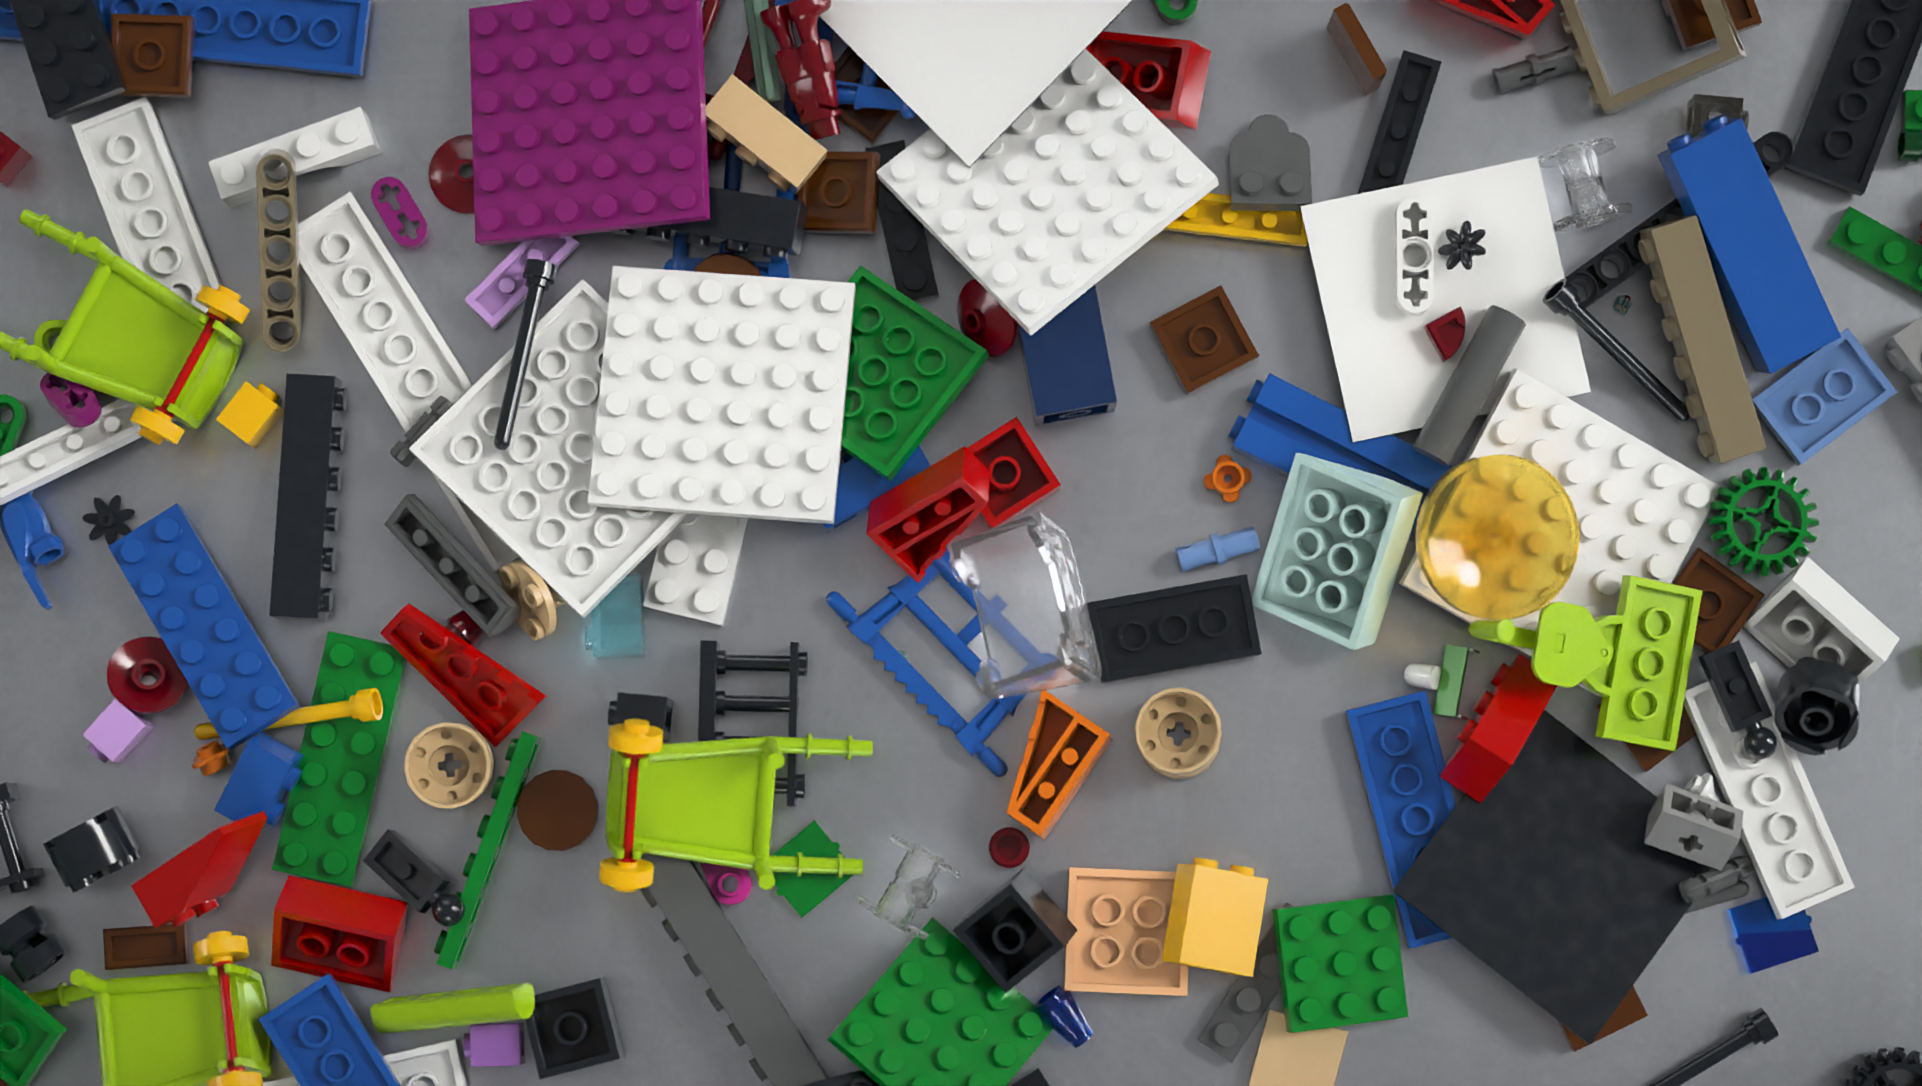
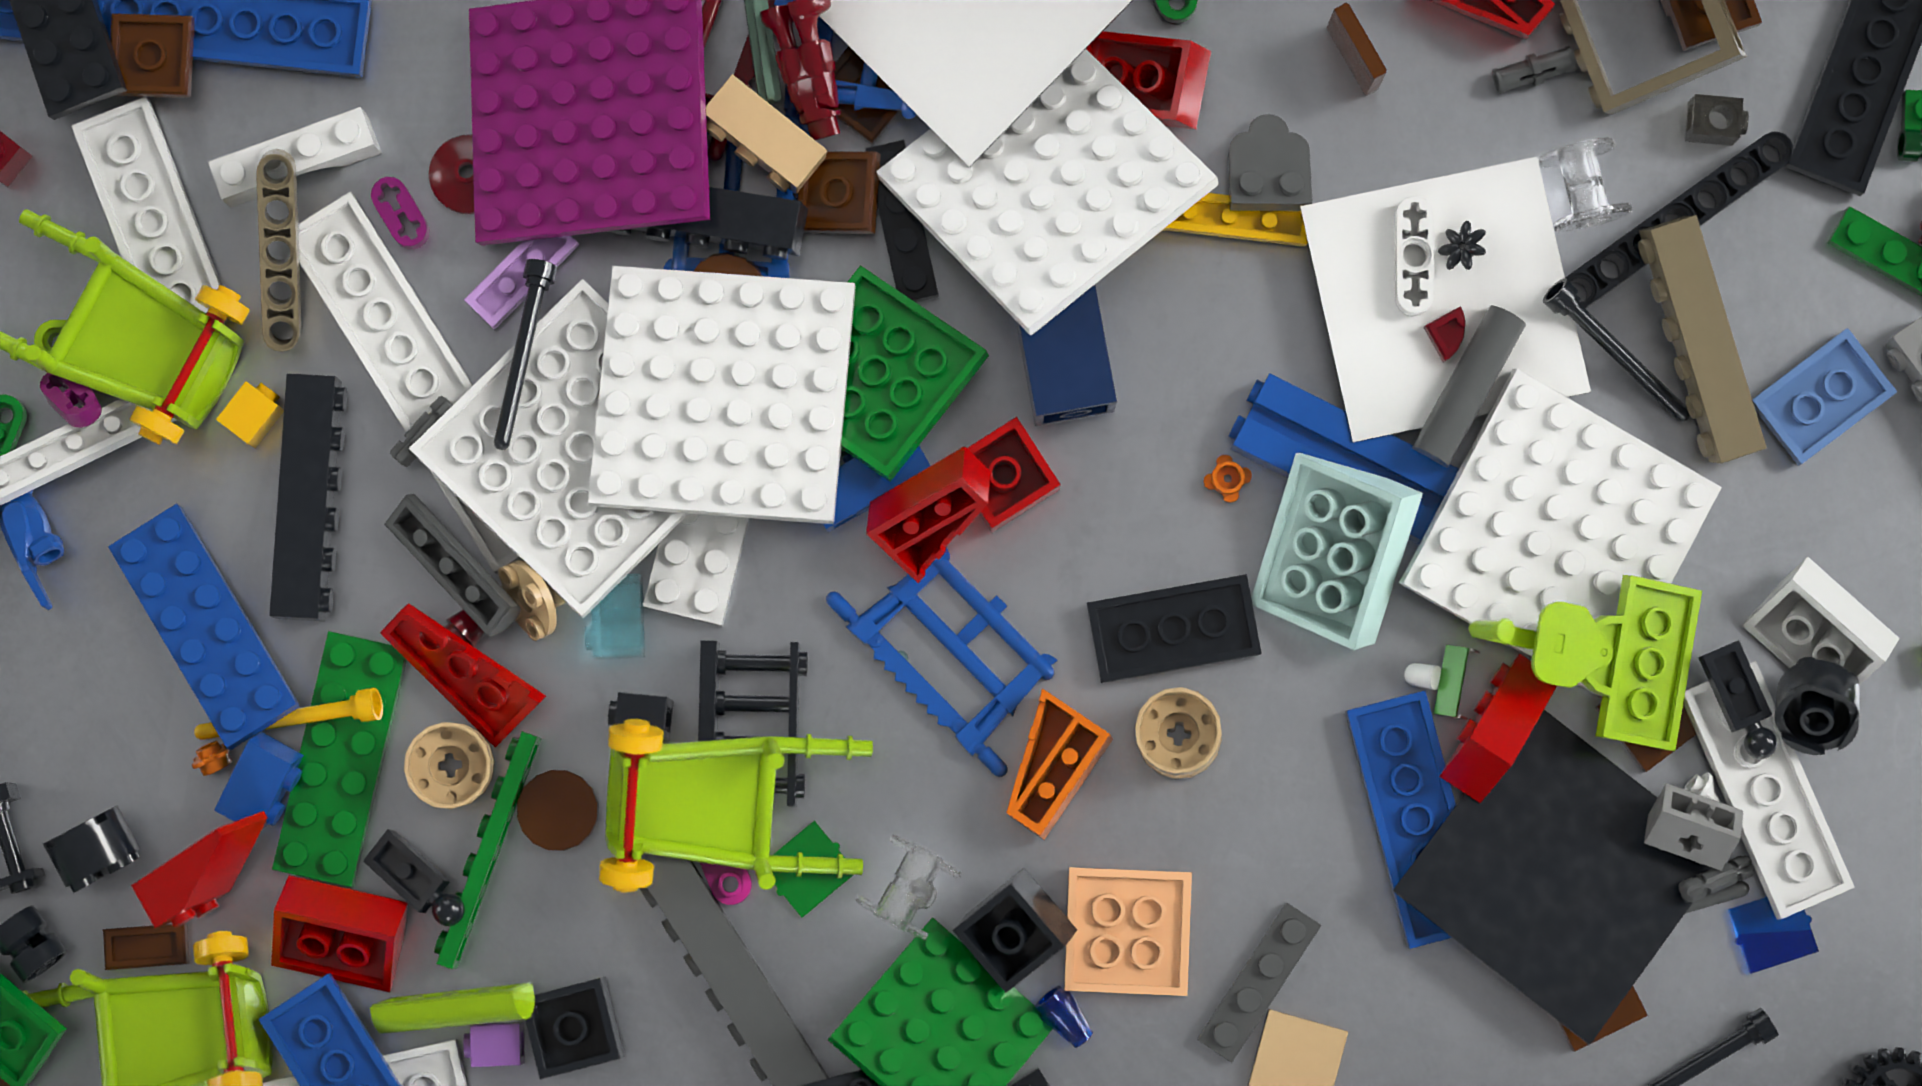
(116, 519): black plant -> none
(116, 733): lavender brick -> none
(145, 658): dark red dish -> none
(985, 320): dark red dish -> none
(1009, 847): dark red tile -> none
(1028, 607): clear windscreen -> none
(1204, 340): reddish brown plate -> none
(1215, 917): yellow brick -> none
(1217, 549): medium blue pin -> none
(1340, 963): green plate -> none
(1400, 122): black plate -> none
(1497, 537): clear yellow dish -> none
(1622, 305): clear light blue piece -> none
(1724, 602): reddish brown tile -> none
(1749, 244): blue brick -> none
(1770, 503): green gear -> none

